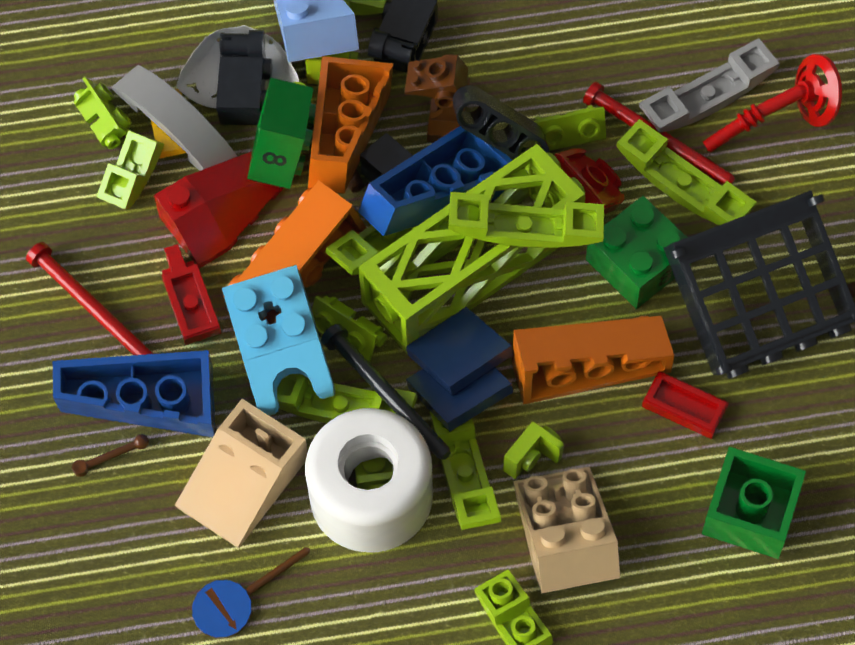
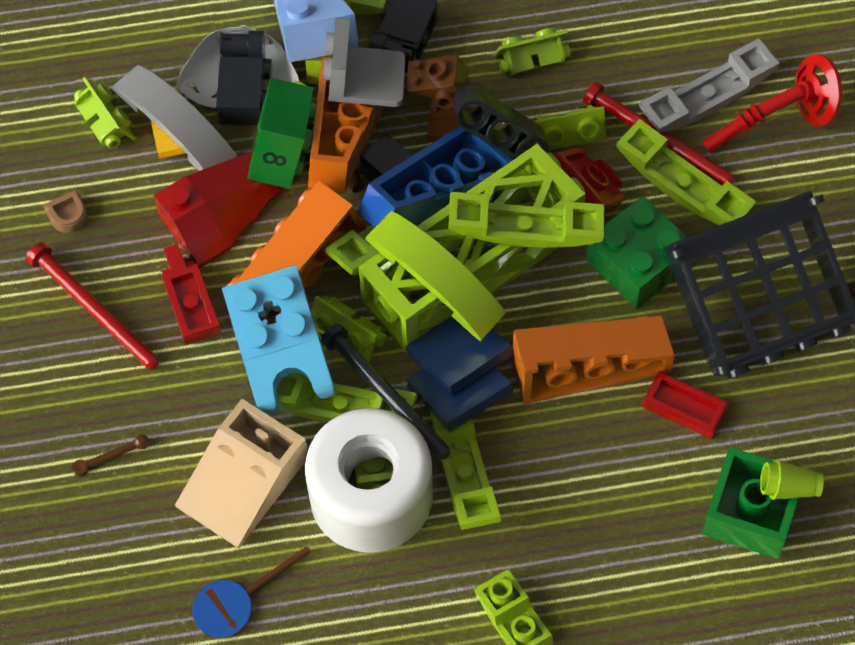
(67, 212): none -> medium nougat tile
(128, 177): slope -> none
(141, 390): blue wedge -> none
(362, 73): none -> light grey bracket
(439, 272): none -> lime slope
(519, 52): none -> lime hinge
(528, 449): lime bracket -> none
(567, 530): tan slope -> none
(789, 481): none -> lime cone

